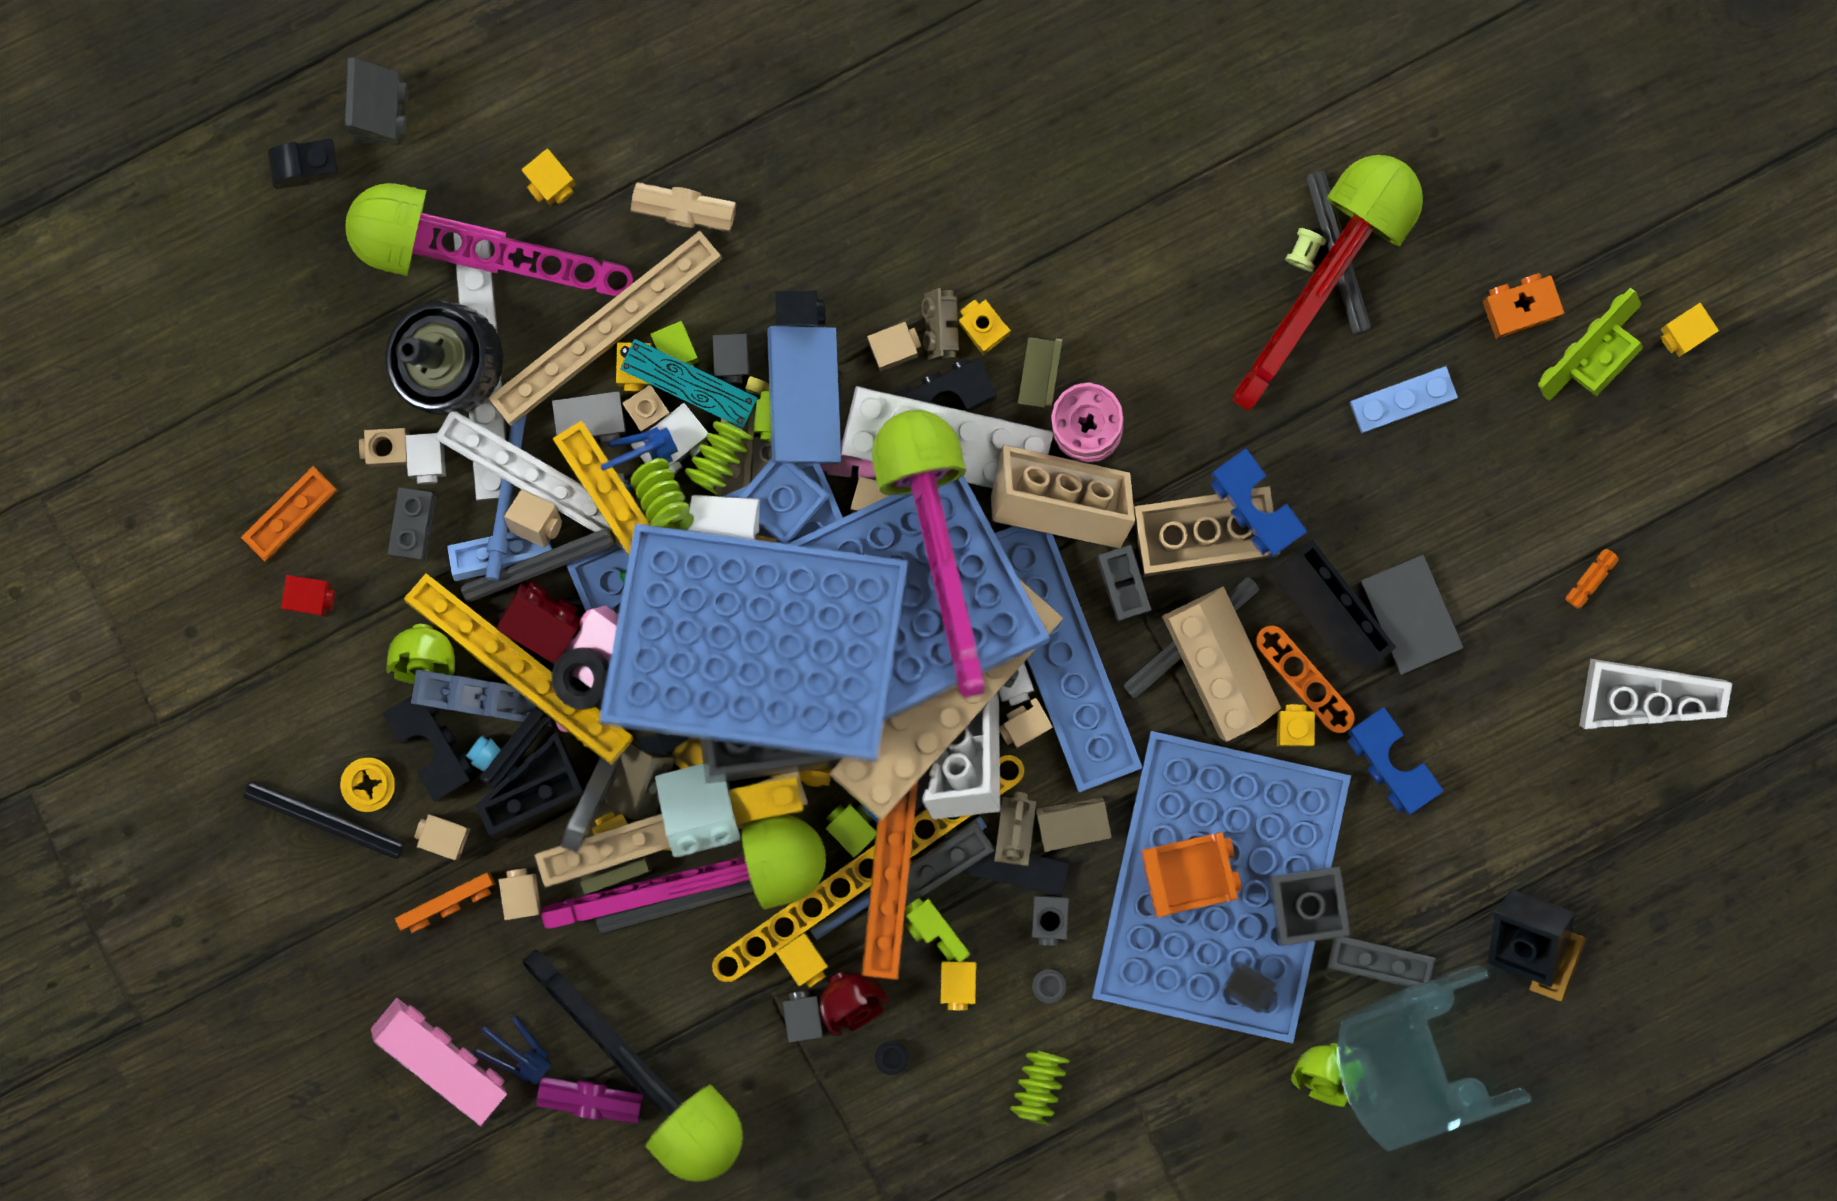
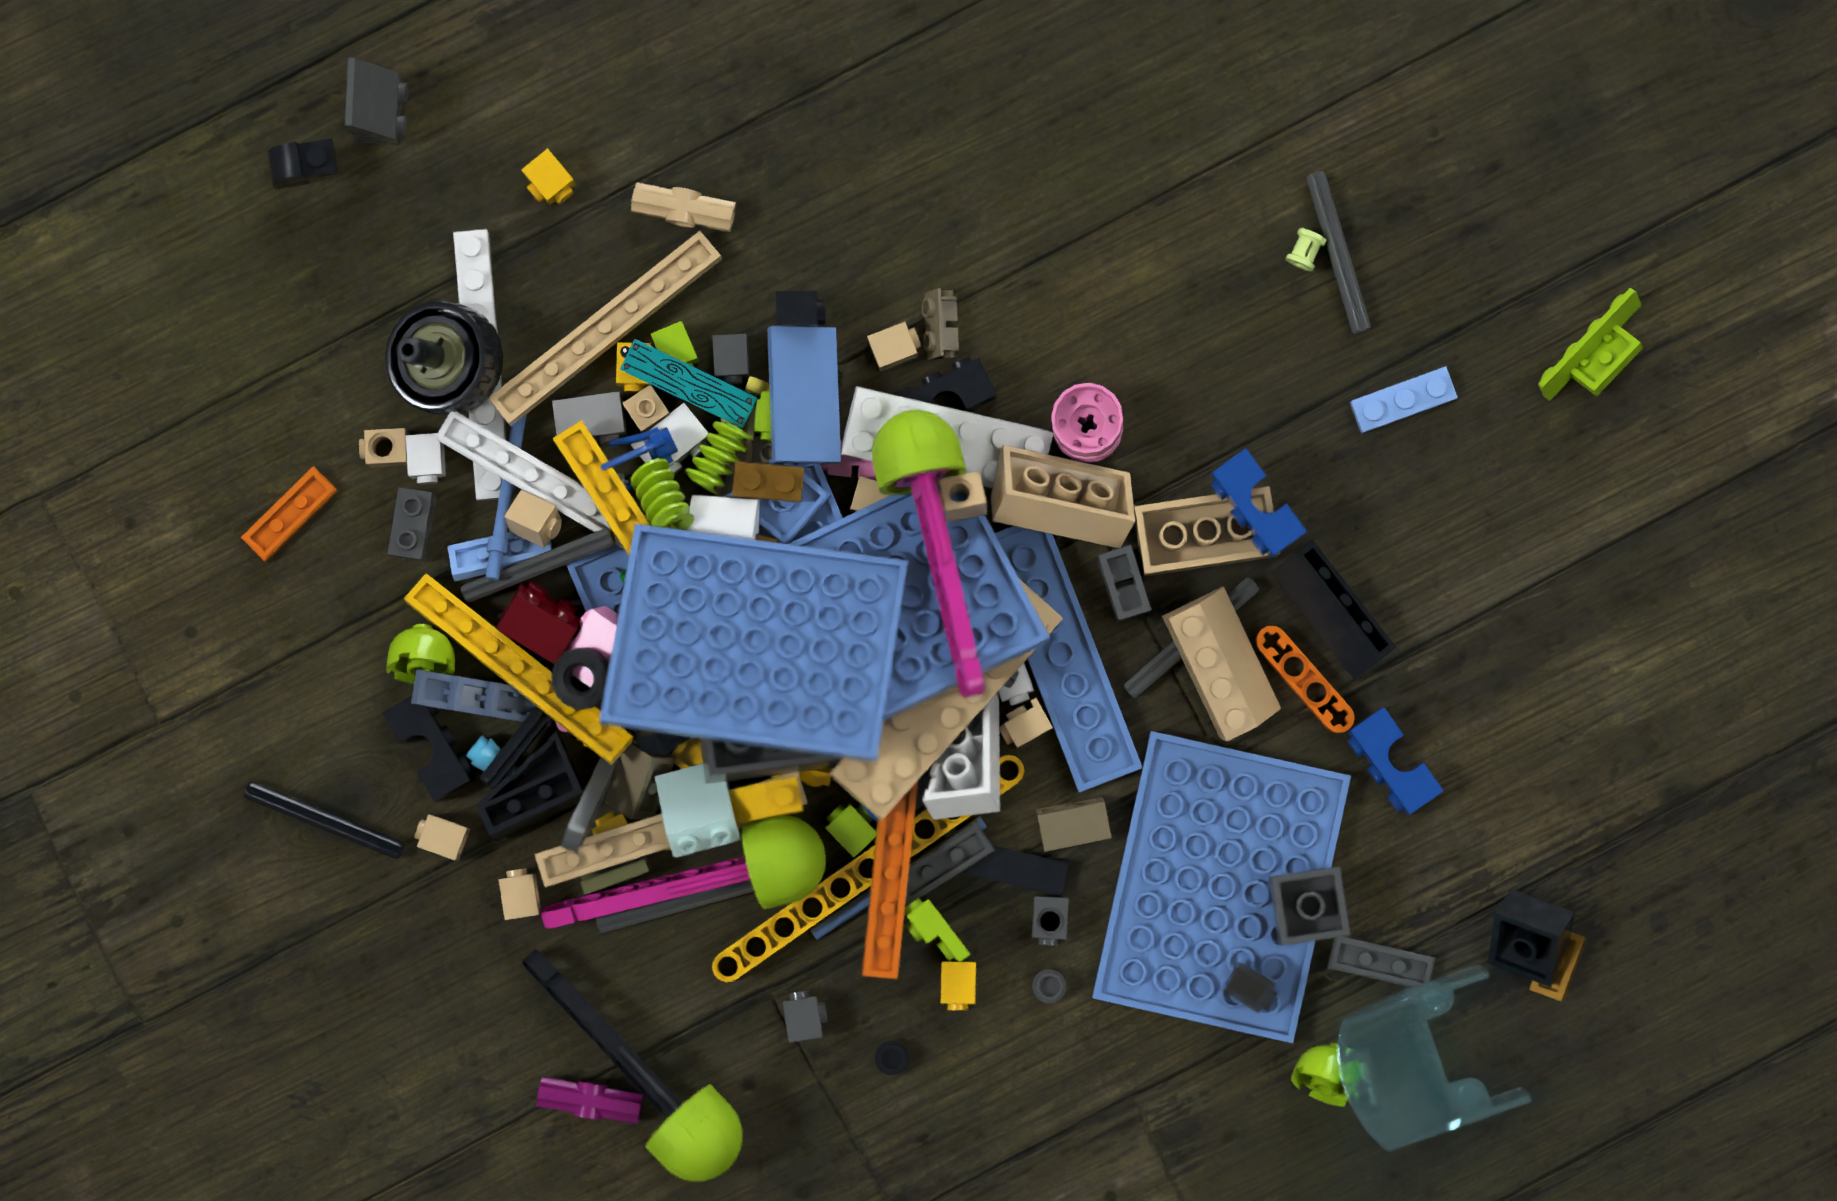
(307, 596): red brick -> none
(354, 776): yellow gear -> none
(389, 227): piece -> none
(438, 1062): bright pink wedge -> none
(446, 903): orange plate -> none
(531, 1064): dark blue plant -> none
(768, 482): none -> pearl gold plate
(803, 961): yellow brick -> none
(851, 1002): dark red cylinder -> none
(971, 486): none -> tan brick
(985, 338): yellow brick -> none
(1015, 830): dark tan hinge -> none
(1039, 373): olive panel -> none
(1039, 1087): lime piece -> none
(1191, 874): orange panel -> none
(1295, 727): yellow brick -> none
(1380, 198): piece -> none
(1412, 614): dark grey tile -> none
(1508, 319): orange brick -> none
(1592, 578): orange axle -> none
(1639, 695): white wedge -> none
(1688, 330): yellow brick -> none

